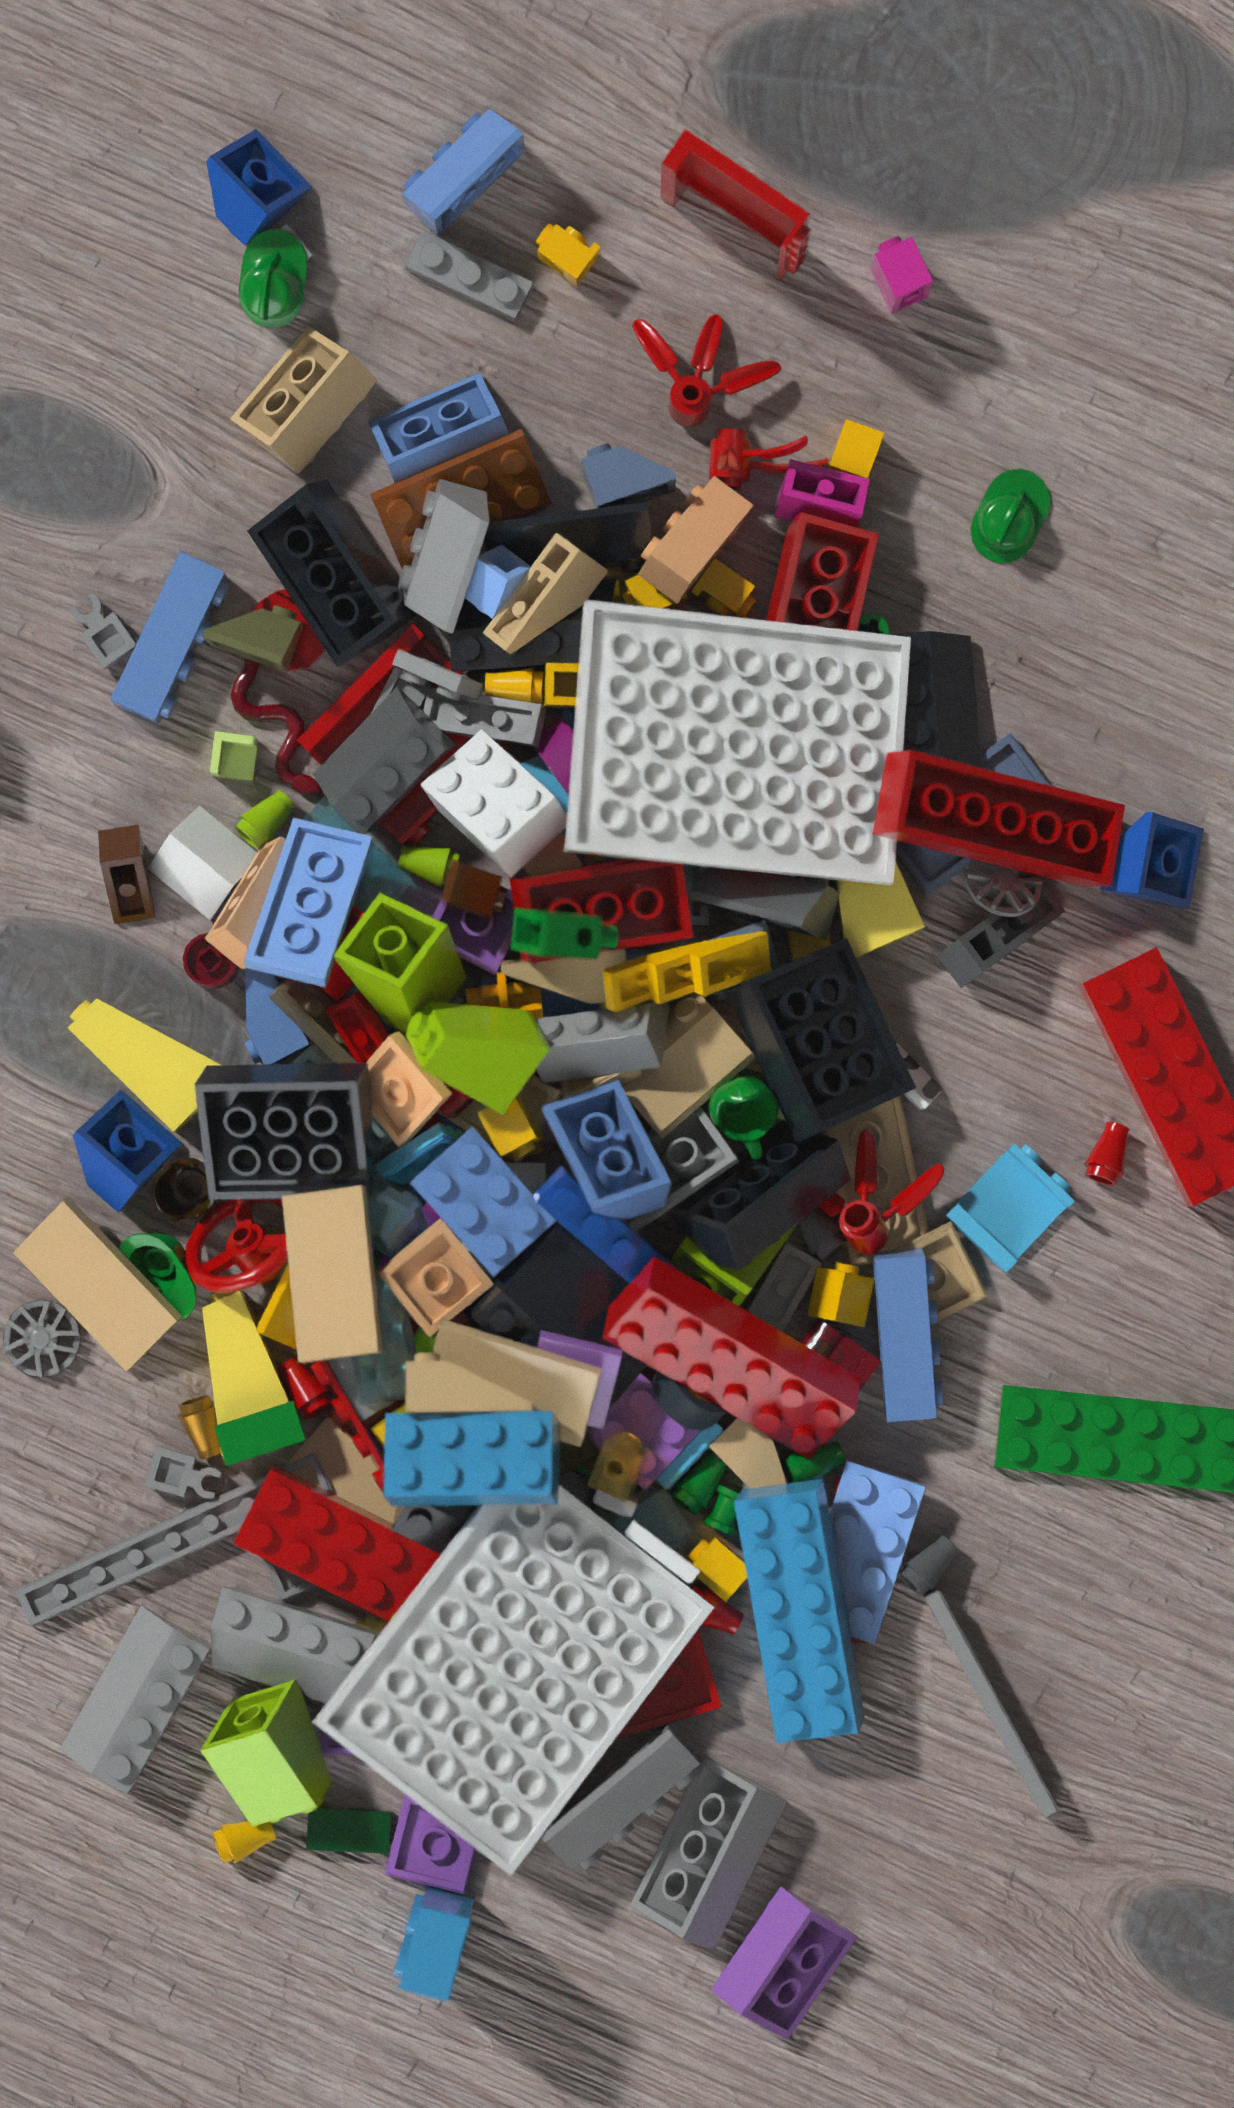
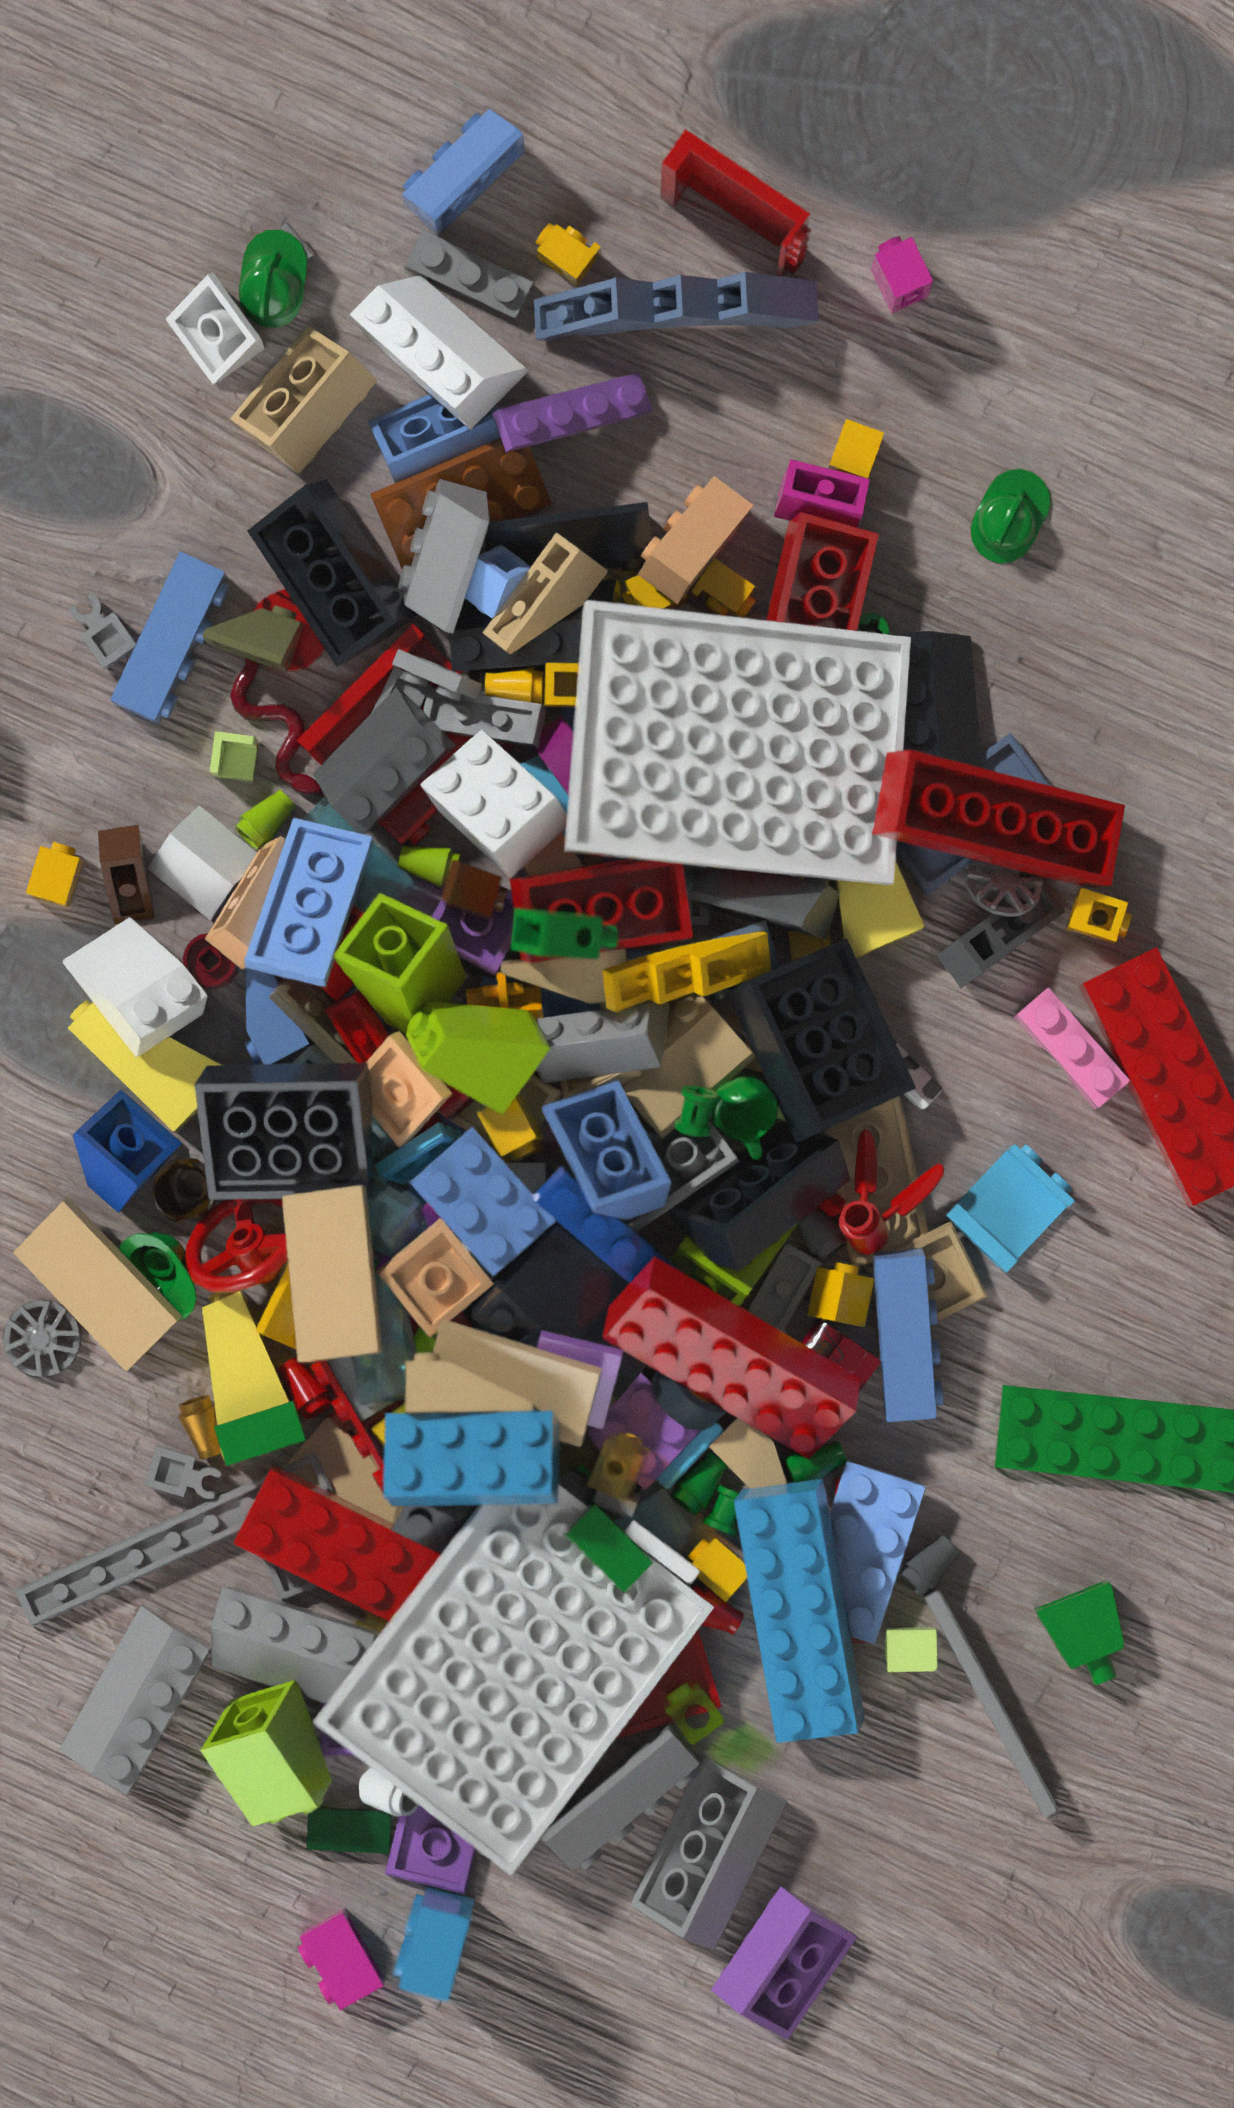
(55, 874): none -> yellow brick
(137, 985): none -> white slope
(214, 330): none -> white slope
(240, 1839): yellow cone -> none
(253, 186): blue slope -> none
(340, 1959): none -> dark pink brick
(385, 1796): none -> white brick
(438, 347): none -> white slope
(572, 412): none -> medium lavender plate
(608, 1548): none -> green tile
(624, 477): sand blue slope -> none
(677, 302): none -> sand blue arch
(681, 1700): none -> clear neon green bracket
(694, 1097): none -> green bush
(695, 411): red plant -> none
(732, 457): red plant -> none
(910, 1649): none -> yellowish green panel
(1072, 1047): none -> bright pink arch
(1085, 1629): none -> green torso
(1086, 904): none -> yellow brick
(1108, 1155): red cone -> none
(1157, 861): blue slope -> none

